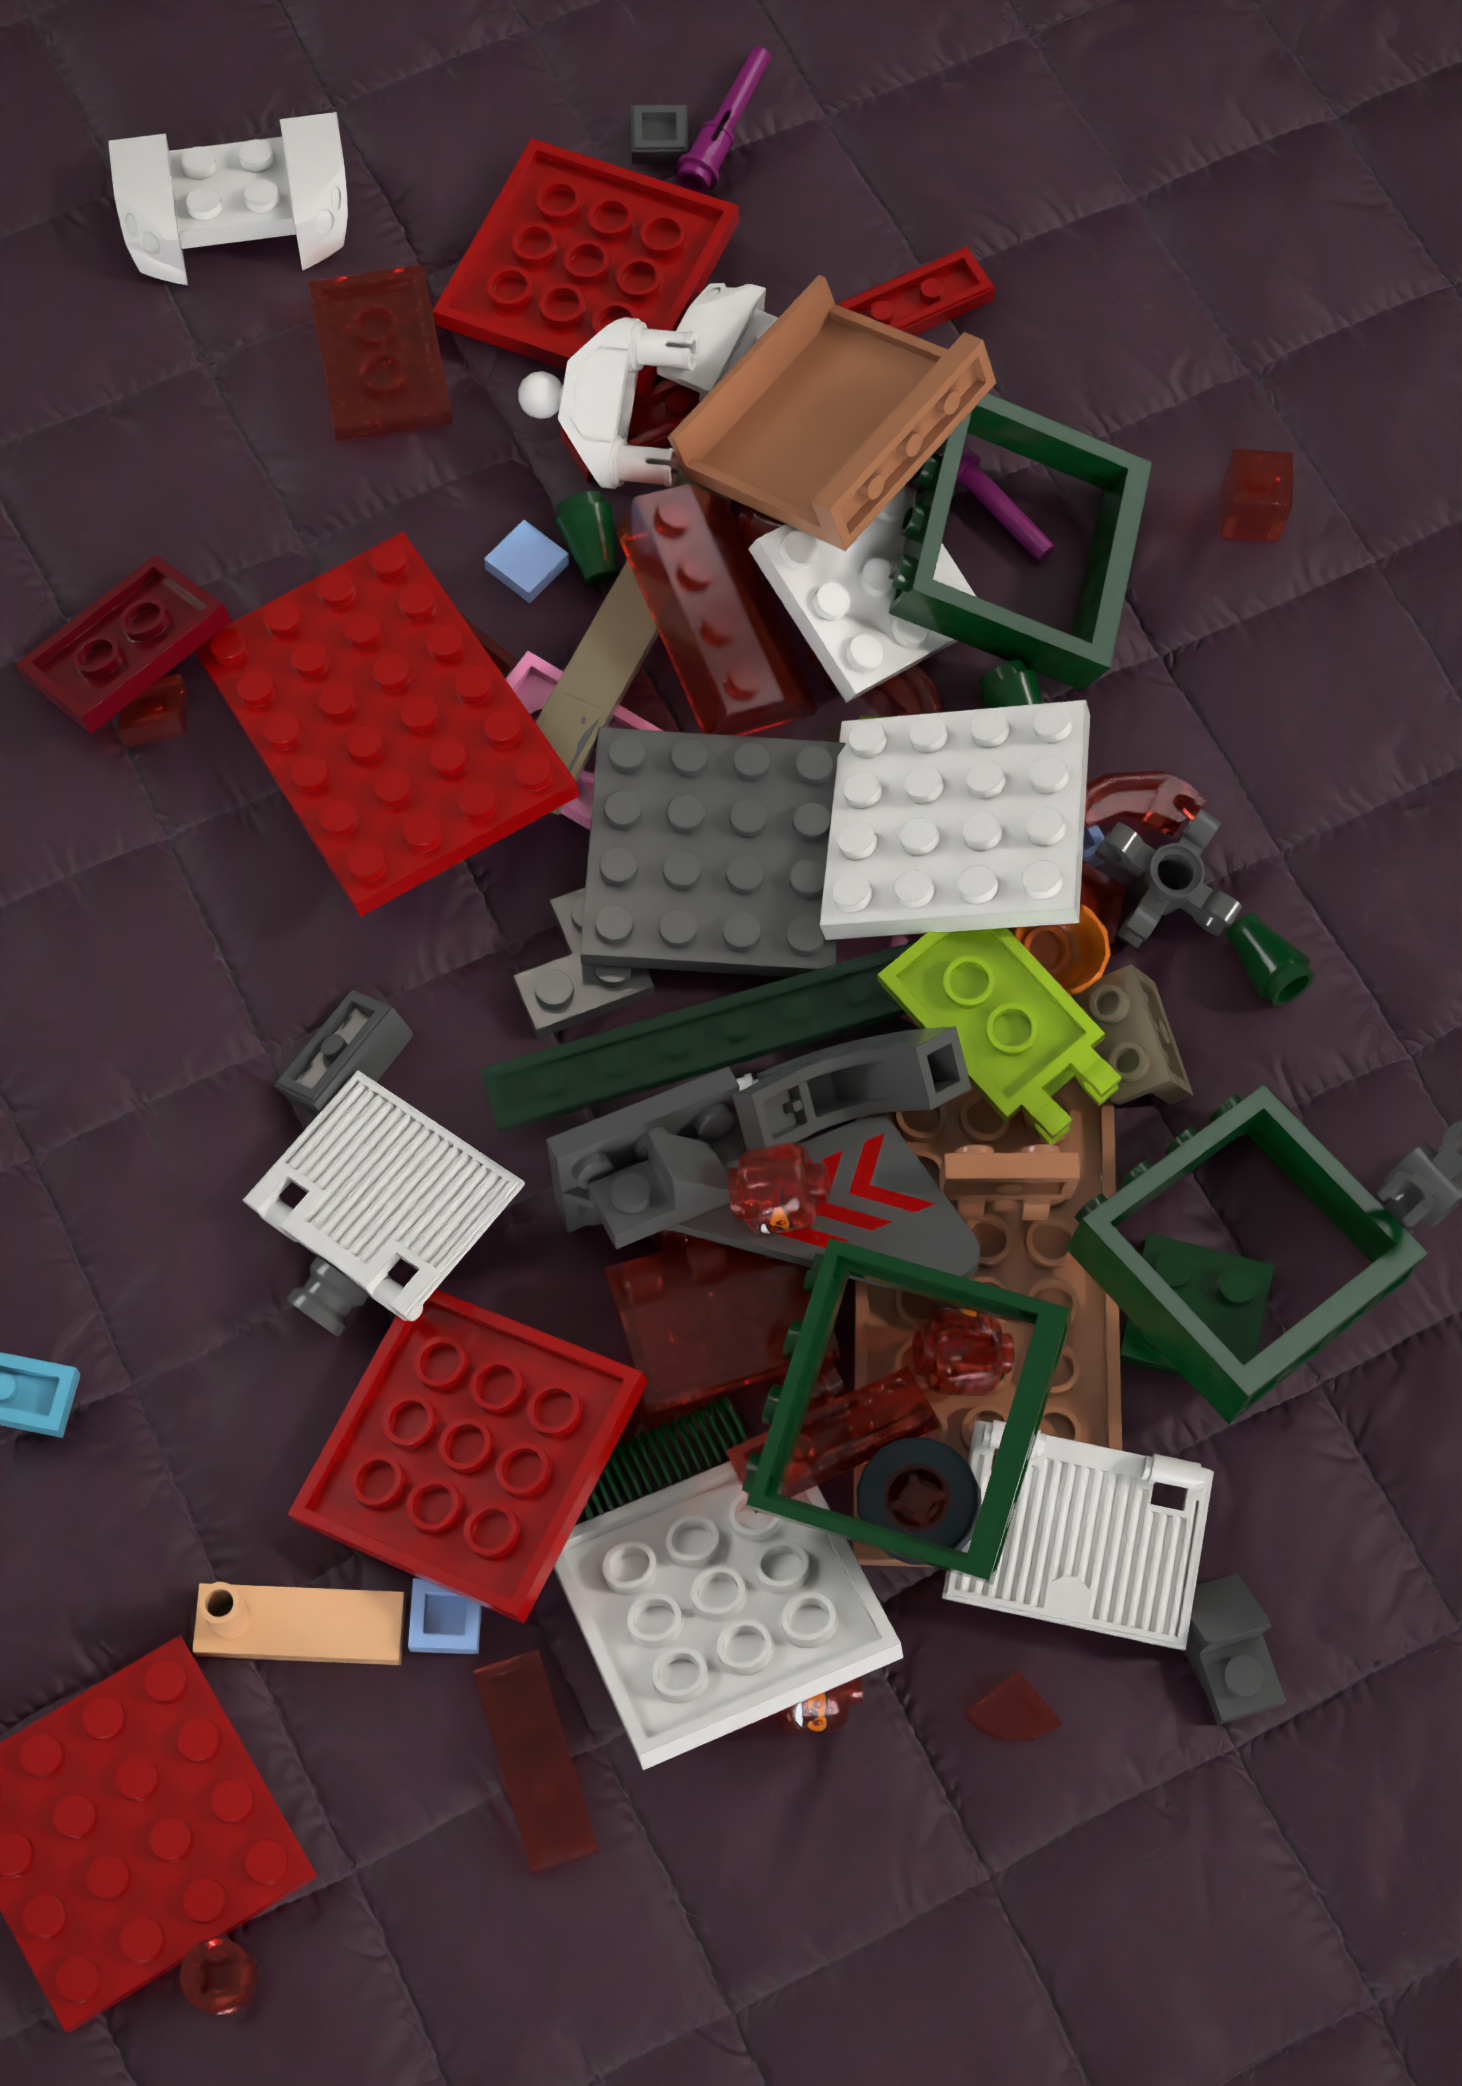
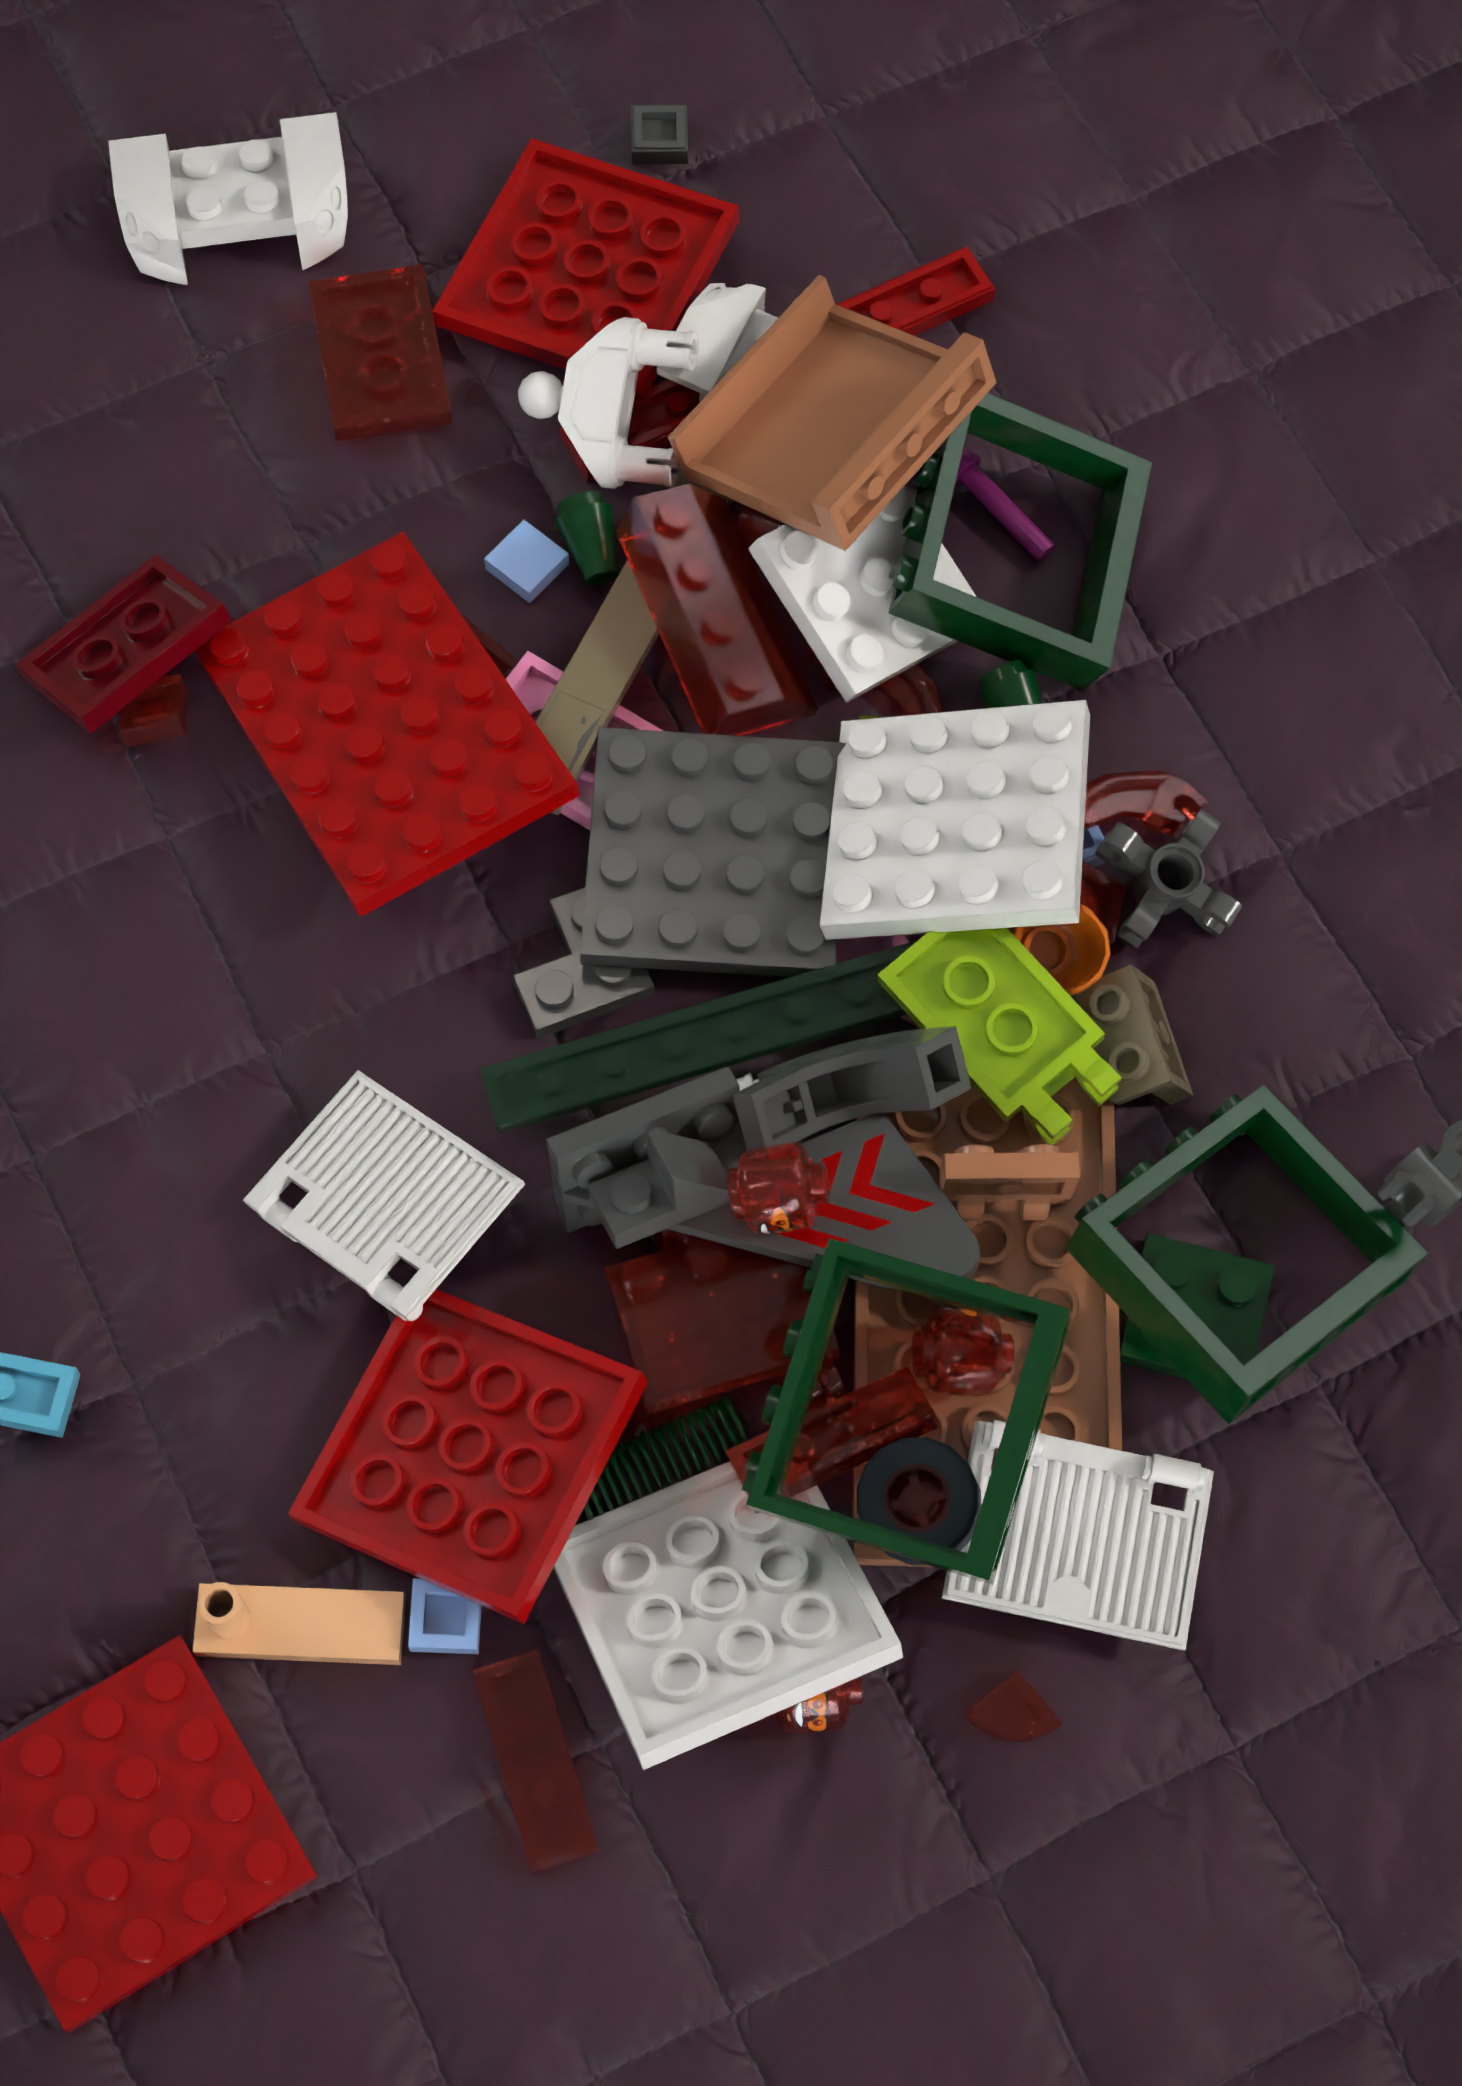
(229, 1984): clear red wheel -> none
(327, 1296): dark grey wheel -> none
(355, 1037): dark grey slope -> none
(700, 166): magenta pin -> none
(1231, 1650): dark grey slope -> none
(1256, 495): clear red brick -> none
(1272, 963): dark green cone -> none

